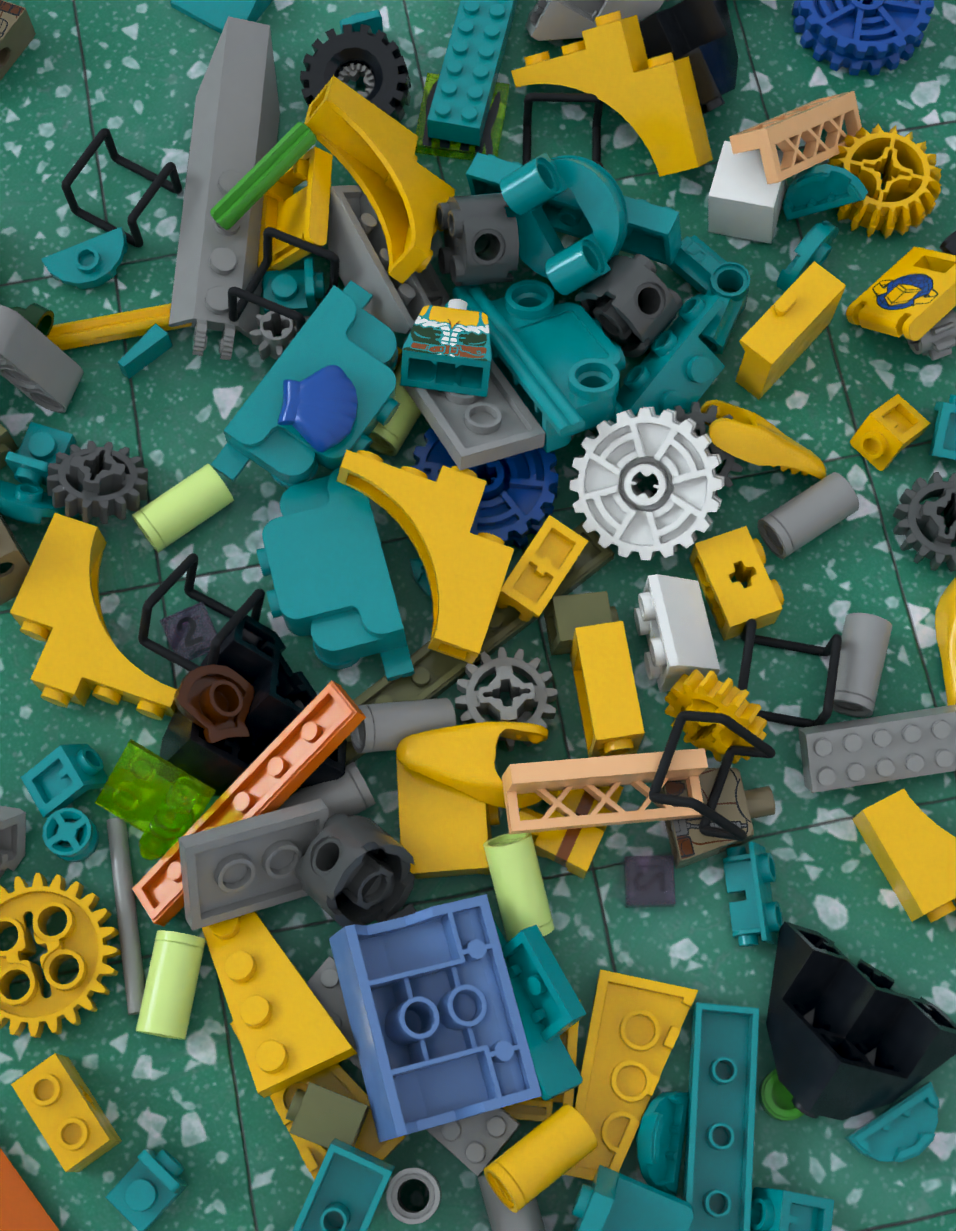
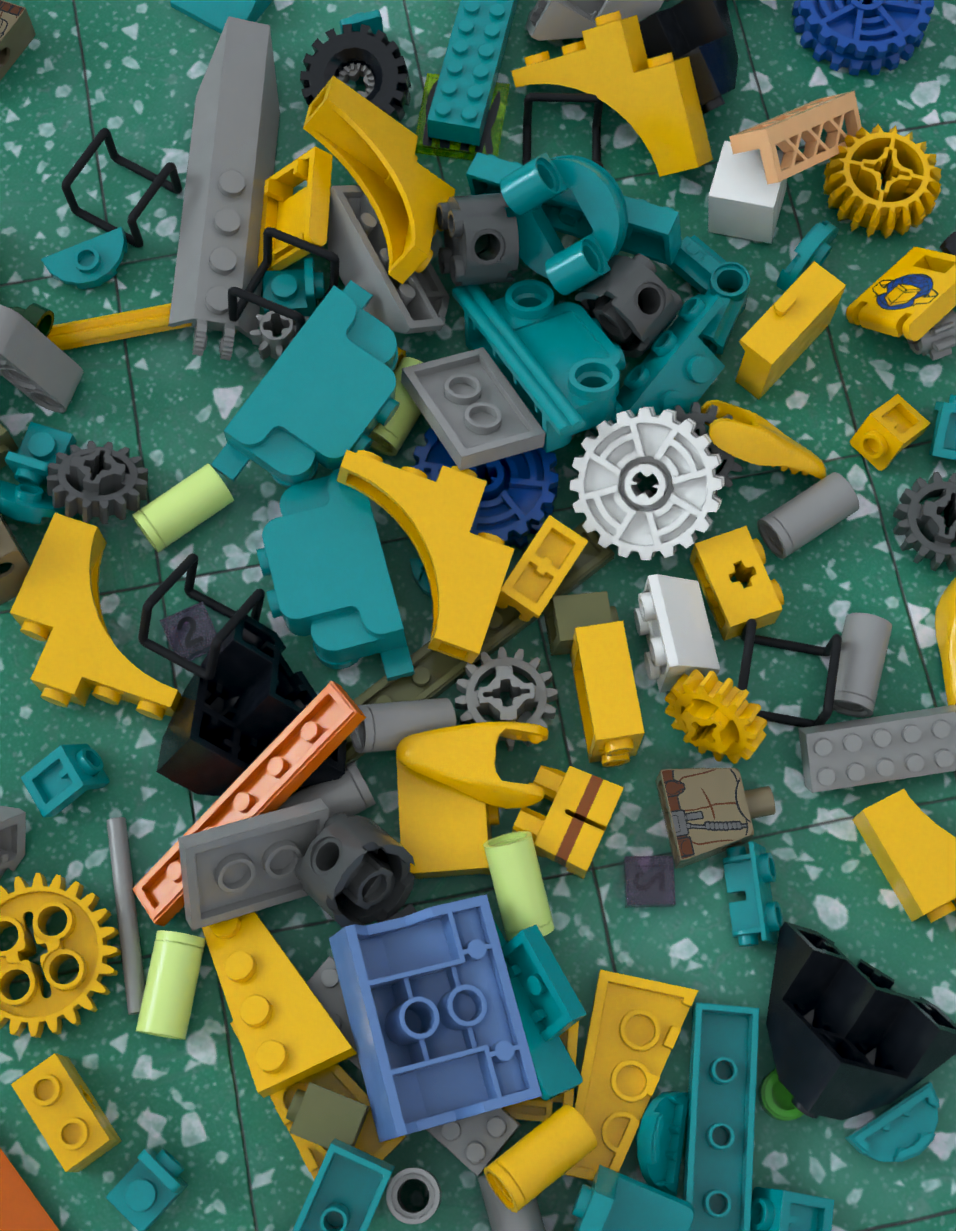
(64, 827): teal wheel -> none
(145, 351): teal piece -> none
(153, 798): clear neon green hinge -> none
(215, 701): reddish brown animal -> none
(263, 175): bright green axle -> none
(320, 407): blue animal -> none
(448, 350): teal torso -> none
(599, 772): light nougat fence -> none
(761, 749): black piece -> none
(820, 190): teal plate -> none

